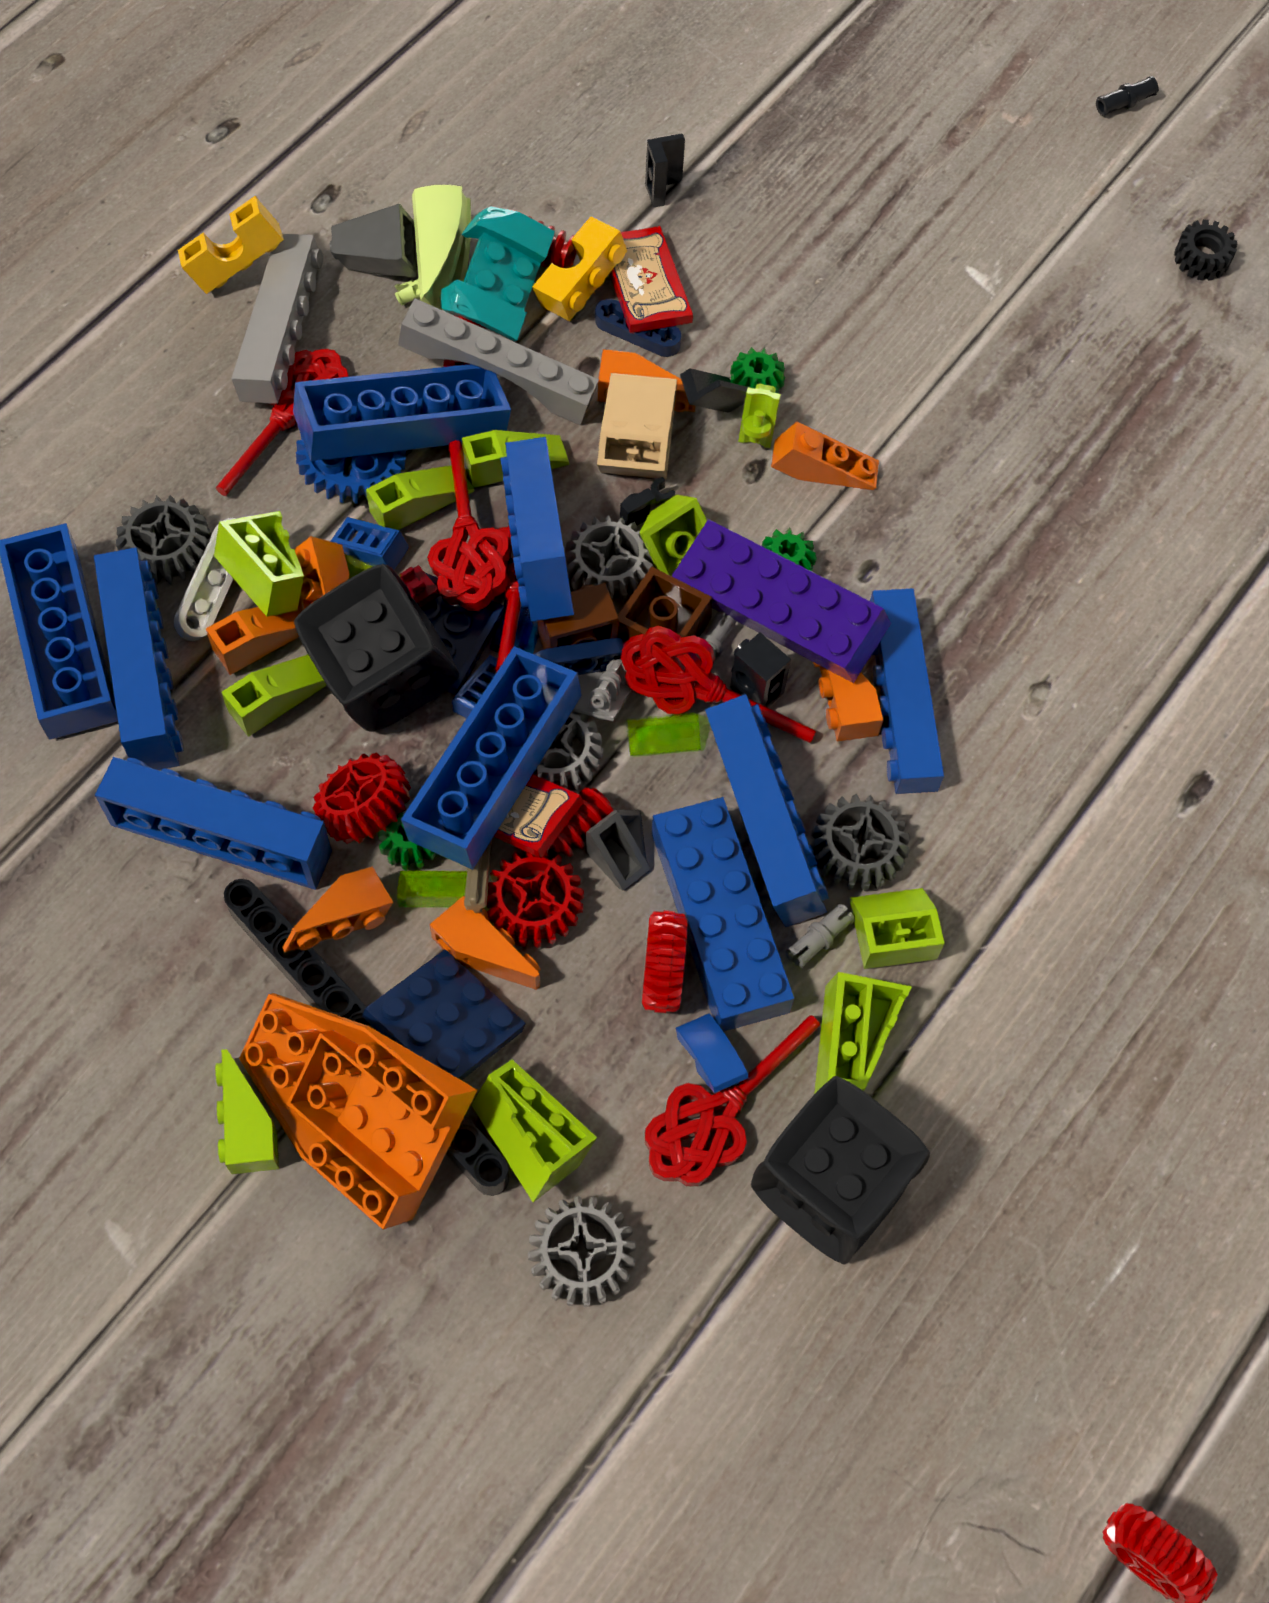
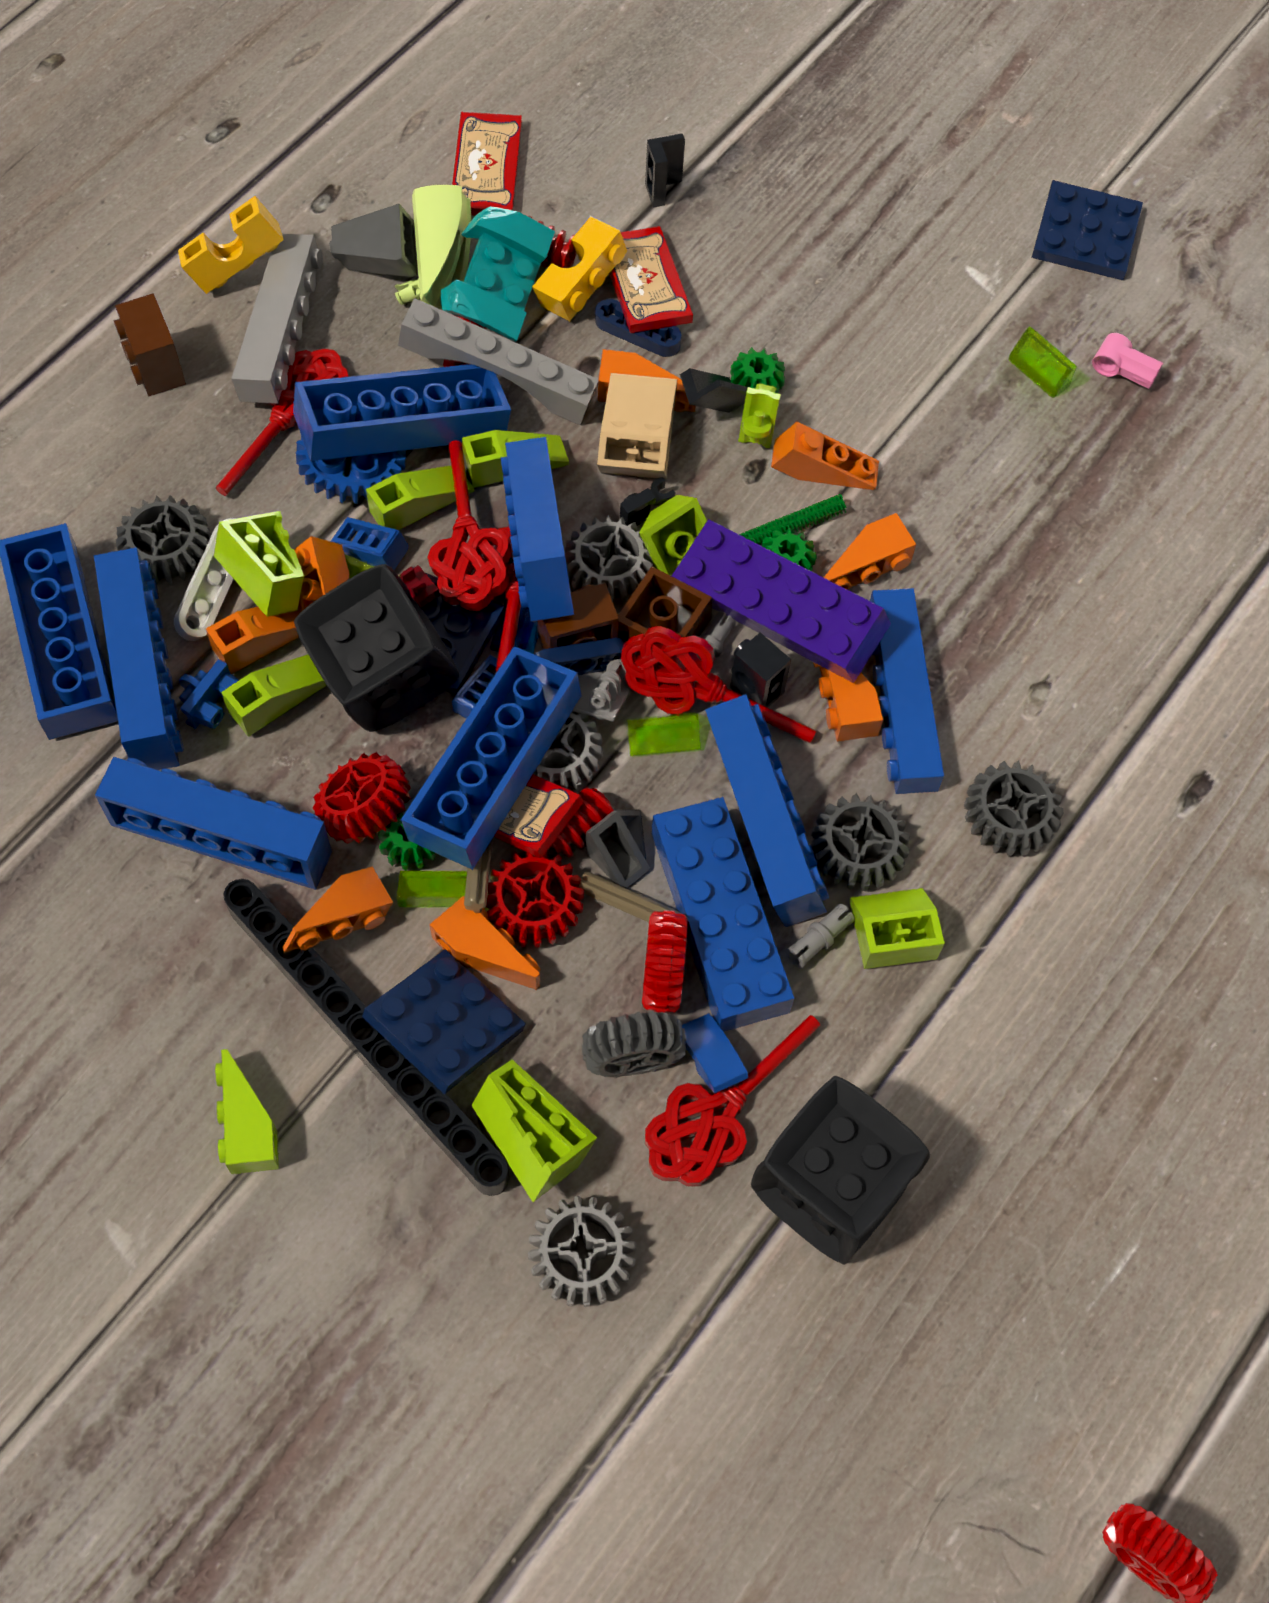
(148, 345): none -> reddish brown brick
(202, 694): none -> blue hips
(356, 1104): orange wedge -> none
(487, 159): none -> tile
(620, 897): none -> dark tan axle
(633, 1044): none -> dark grey gear
(798, 519): none -> green axle
(856, 1026): lime wedge -> none
(875, 551): none -> orange slope
(1003, 824): none -> dark grey gear
(1042, 363): none -> clear neon green slope
(1087, 230): none -> dark blue plate
(1119, 357): none -> bright pink piece
(1127, 95): black pin -> none
(1207, 236): black tyre -> none

